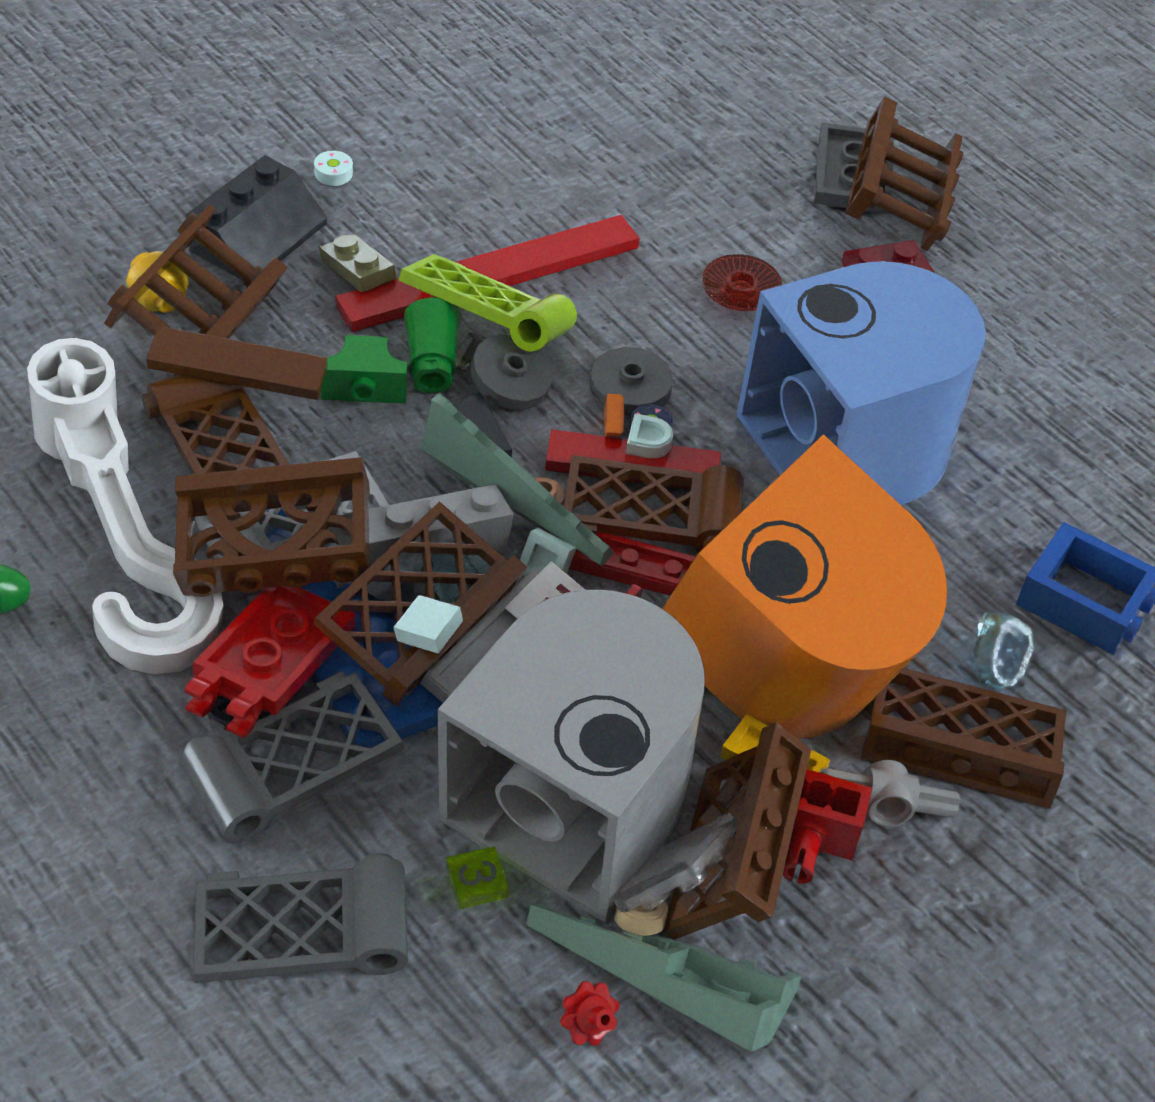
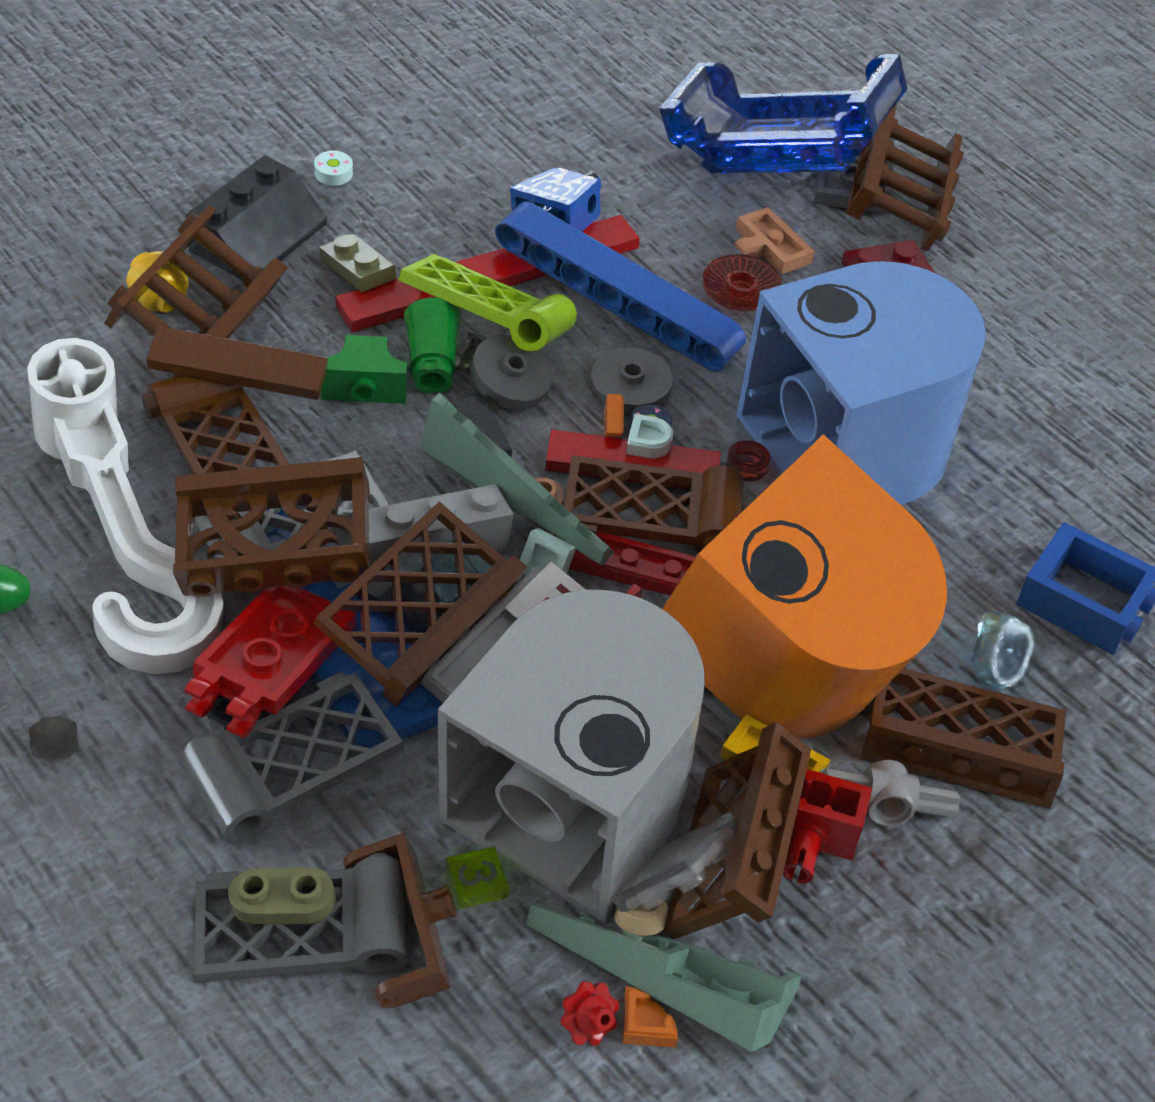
(54, 738): none -> clear smoke tile
(280, 896): none -> olive plate
(427, 910): none -> reddish brown piece
(428, 624): light aqua tile -> none
(563, 194): none -> blue torso
(621, 286): none -> blue beam
(646, 1021): none -> orange tile
(749, 459): none -> clear red tile
(773, 239): none -> nougat plate
(779, 129): none -> clear blue windscreen

